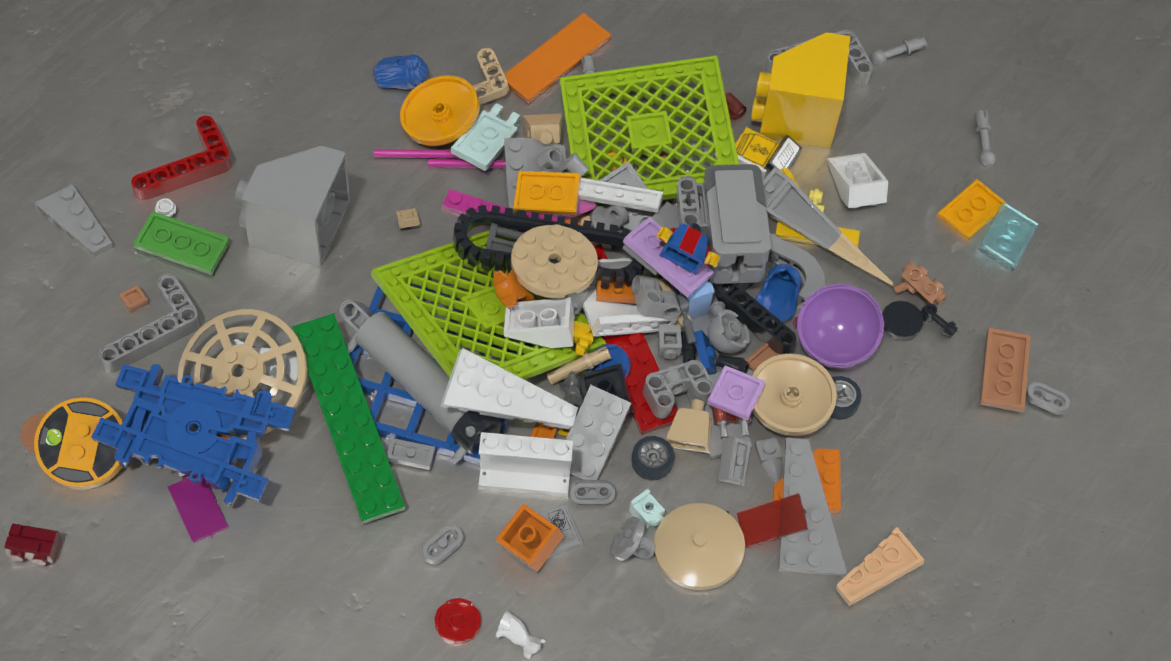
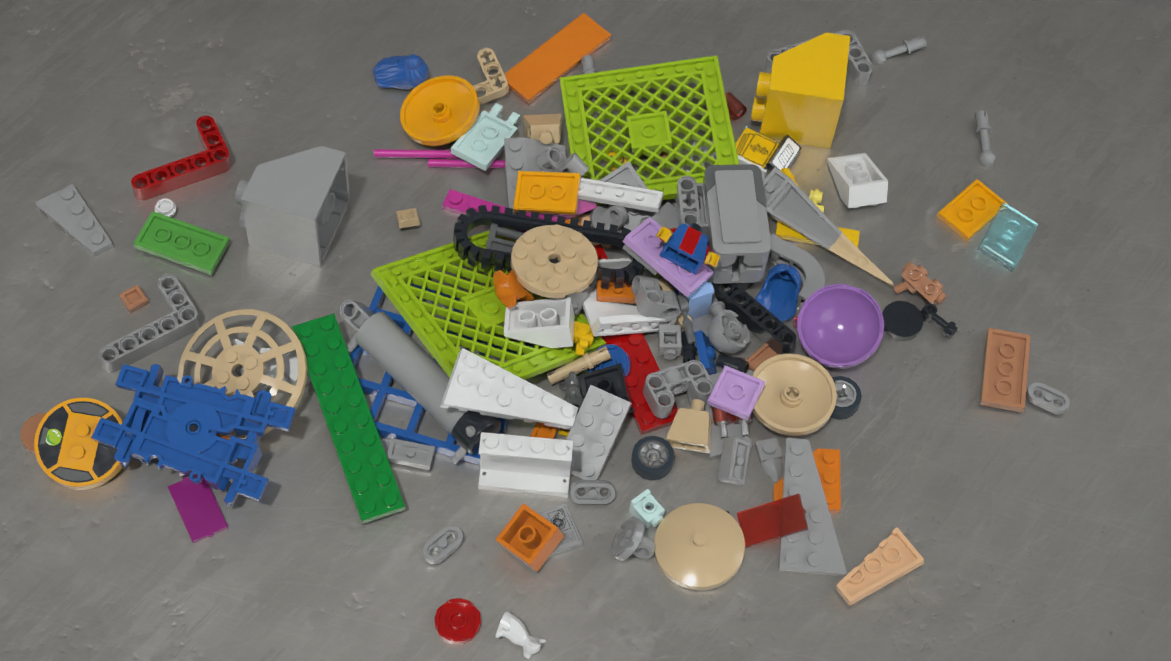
(32, 544): dark red brick -> none

